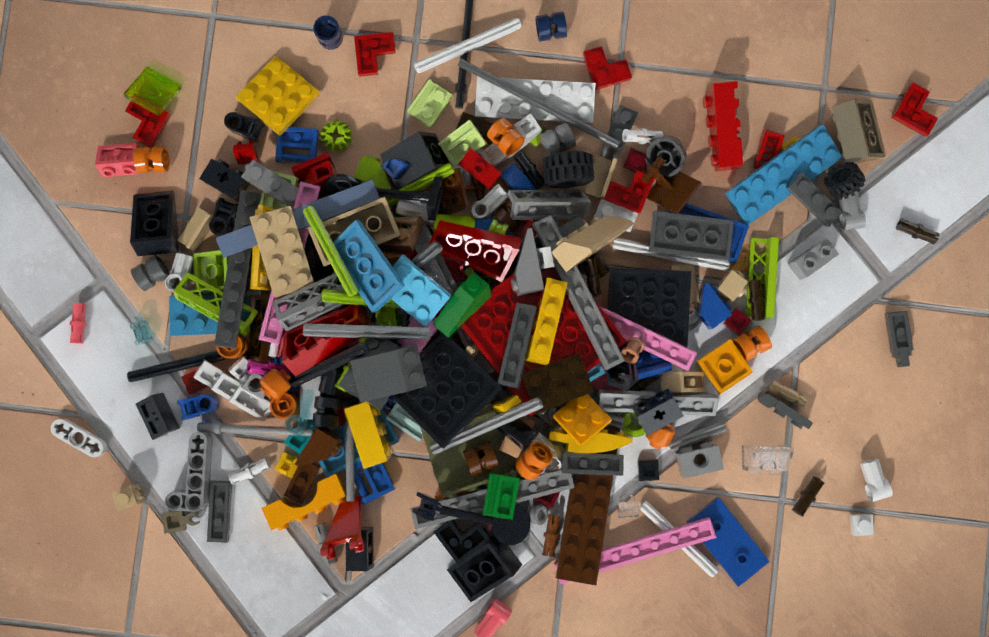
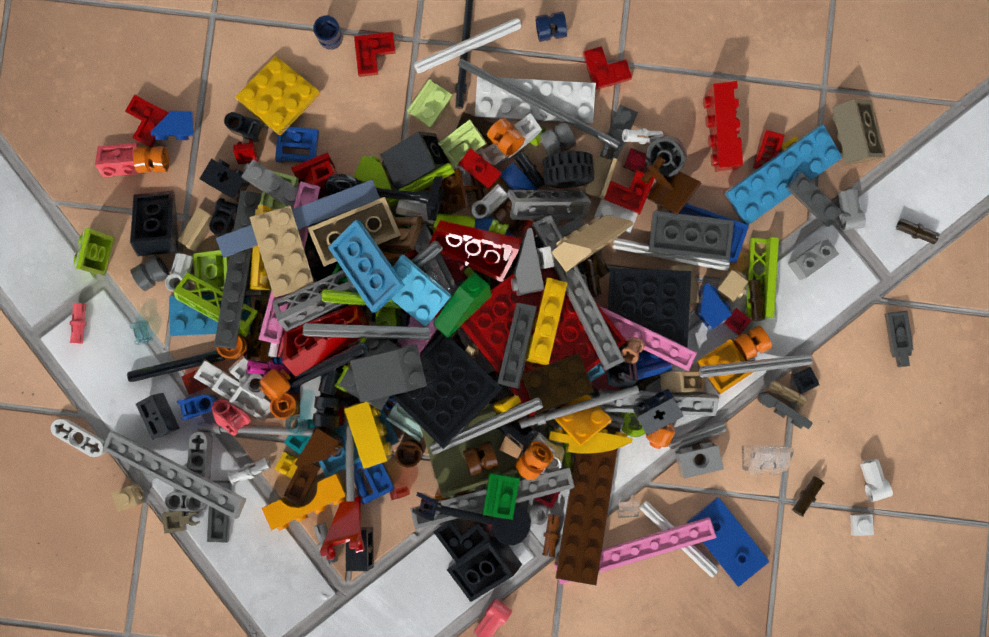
(93, 251): none -> lime slope
(152, 90): clear neon green tile -> none
(174, 474): none -> light grey plate
(175, 124): none -> blue slope
(229, 416): none -> coral piece
(330, 251): lime axle -> none
(341, 143): lime gear -> none
(394, 167): blue tile -> none
(399, 493): none -> clear red tile
(409, 453): none -> reddish brown wheel
(541, 417): none -> light grey bar
(592, 464): dark grey plate -> none
(648, 470): black tile -> none
(755, 365): none -> light grey axle
(805, 380): none -> black tile
(844, 180): black tyre -> none
(910, 112): red plate -> none

